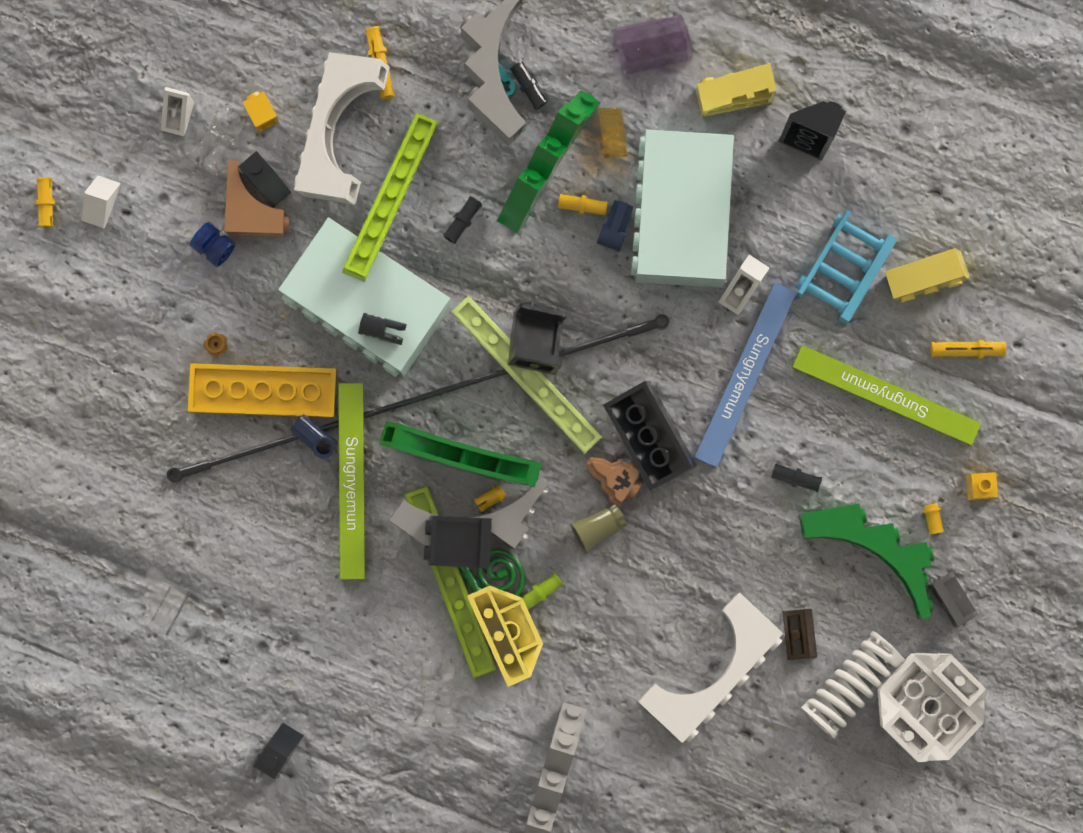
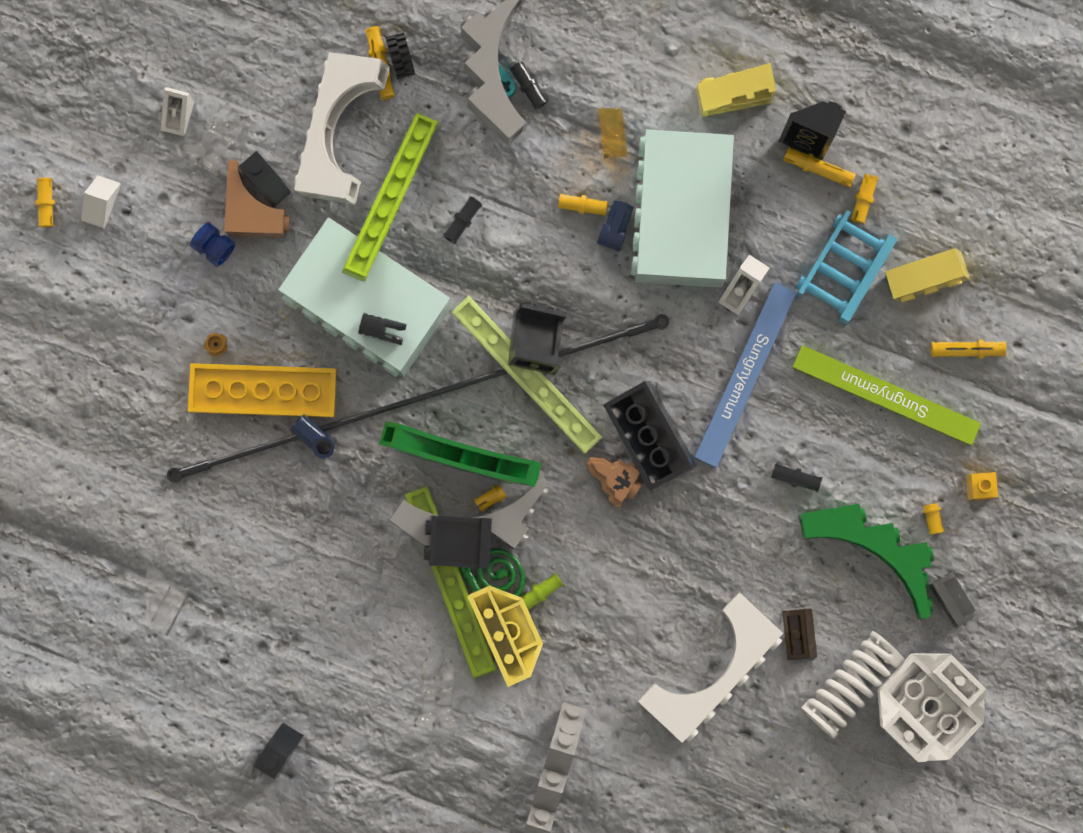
(260, 111): yellow brick -> none
(351, 481): lime tile -> none
(400, 55): none -> black tyre
(545, 160): green arch -> none
(598, 527): olive plant -> none
(652, 44): clear purple slope -> none
(817, 166): none -> yellow pin
(864, 198): none -> yellow pin

